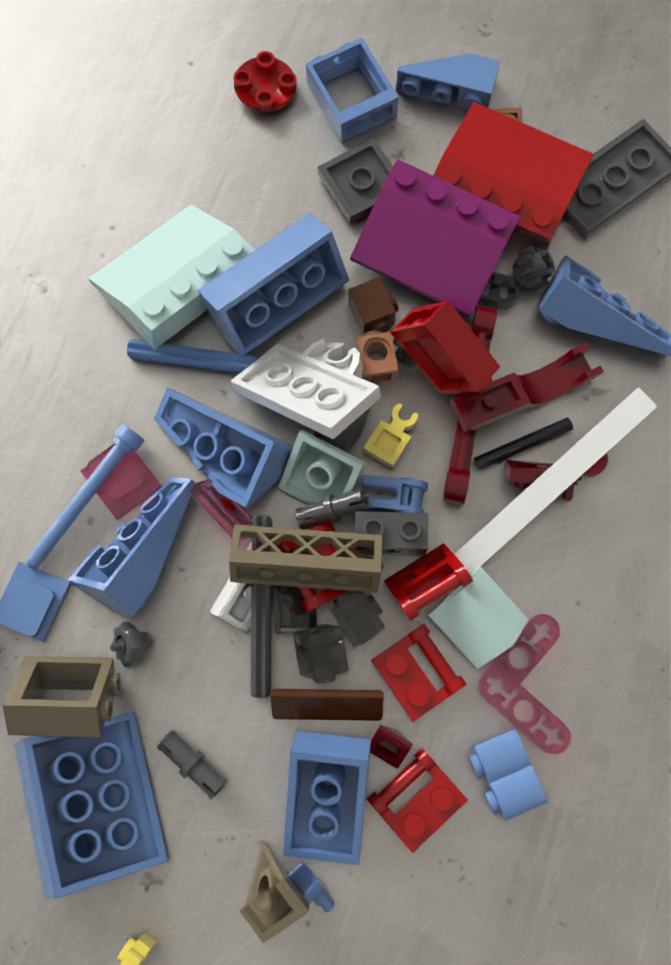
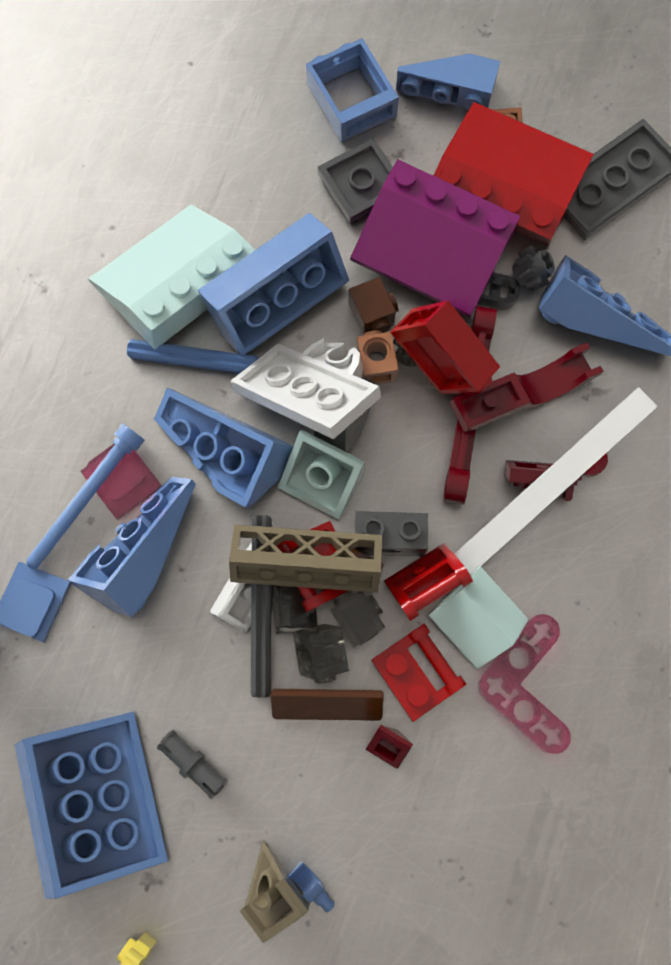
(67, 718): dark tan window -> none
(129, 644): dark grey piece -> none
(221, 508): clear pink tile -> none
(265, 83): red dish -> none
(326, 797): medium blue slope -> none
(332, 508): dark grey pin -> none
(389, 440): light yellow plate -> none
(400, 488): medium blue piece -> none
(426, 809): red plate -> none
(508, 775): medium blue brick -> none
(523, 443): black bar -> none

